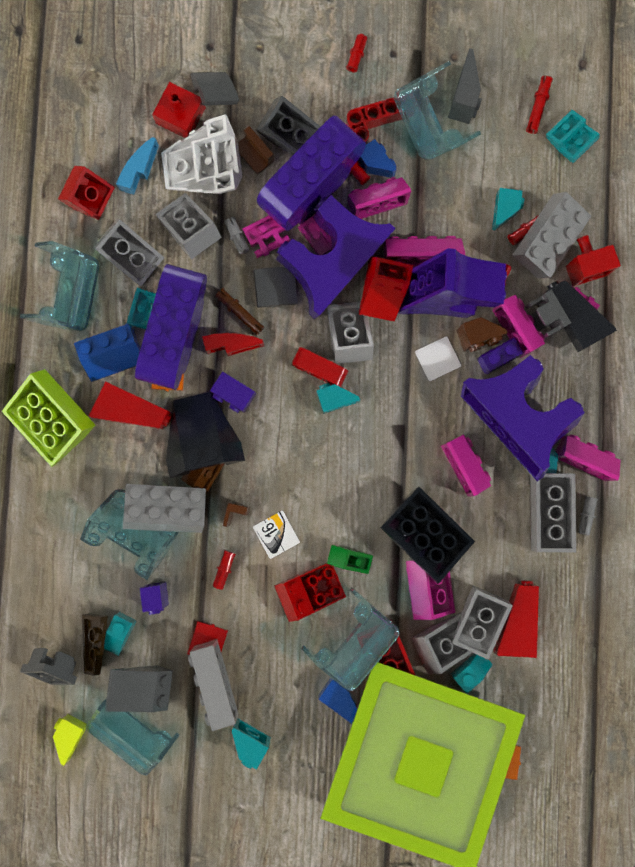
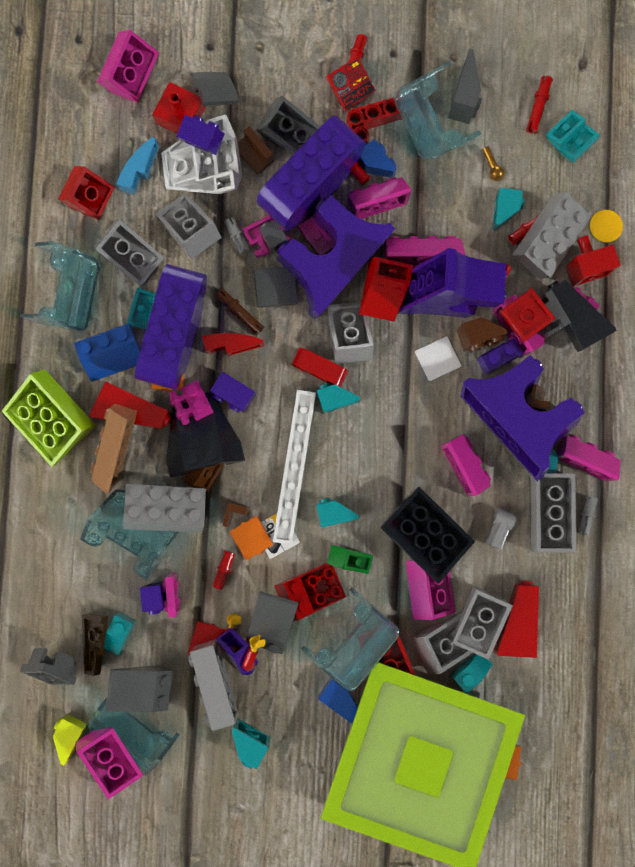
(108, 761): none -> dark pink slope
(113, 446): none -> medium nougat slope
(128, 66): none -> dark pink slope
(170, 586): none -> dark pink plate
(196, 400): none -> dark pink plate
(200, 134): none -> dark purple brick
(237, 649): none -> torso
(251, 538): none -> orange piece
(272, 235): none -> dark grey brick
(272, 621): none -> dark grey slope
(294, 467): none -> white plate
(334, 513): none -> teal slope
(350, 83): none -> tile
(496, 172): none -> pearl gold bar
(501, 524): none -> light grey piece
(527, 315): none -> red tile
(537, 400): none -> reddish brown panel
(606, 226): none -> yellow sticker

